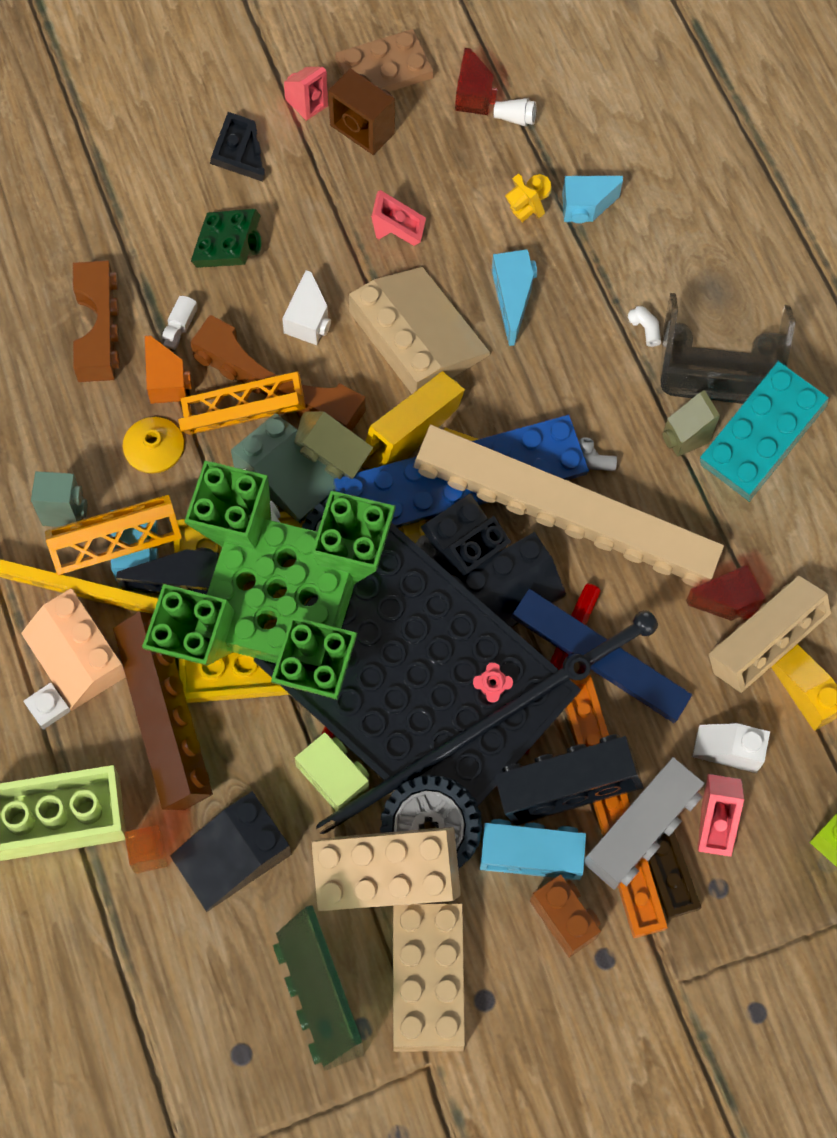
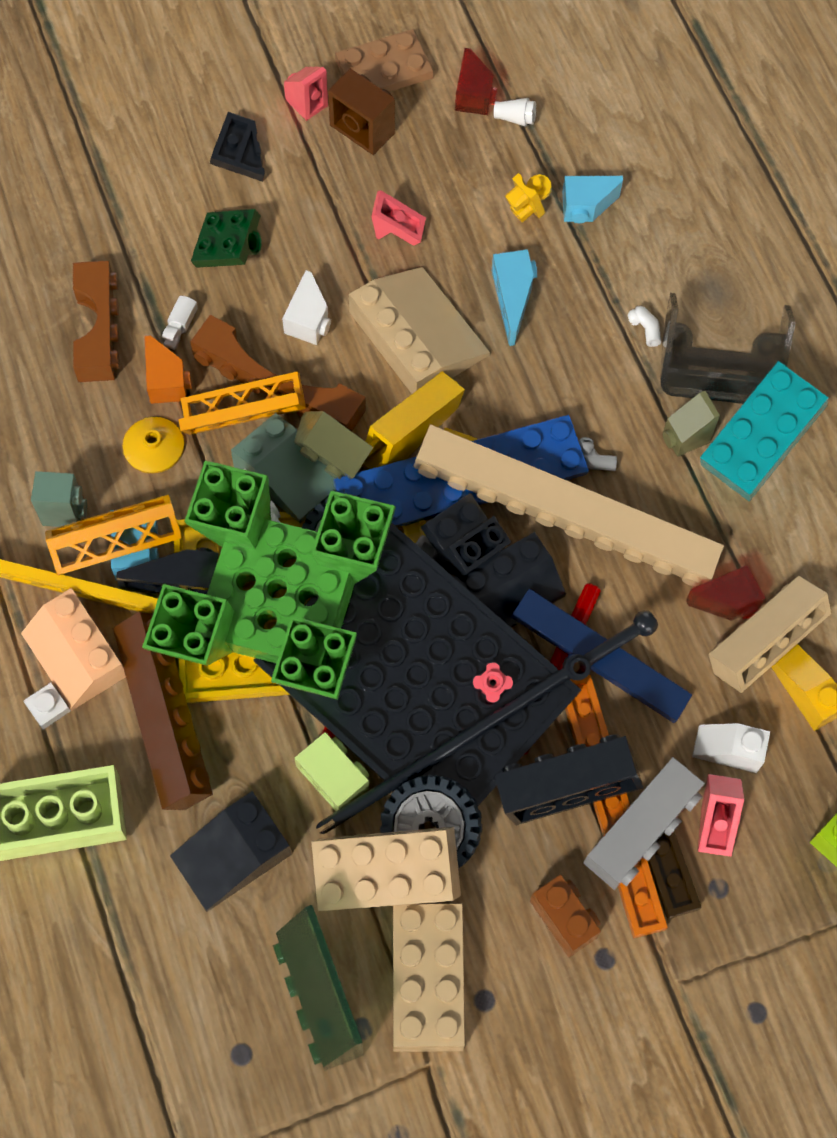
(146, 849): clear orange brick -> none
(532, 850): medium azure brick -> none

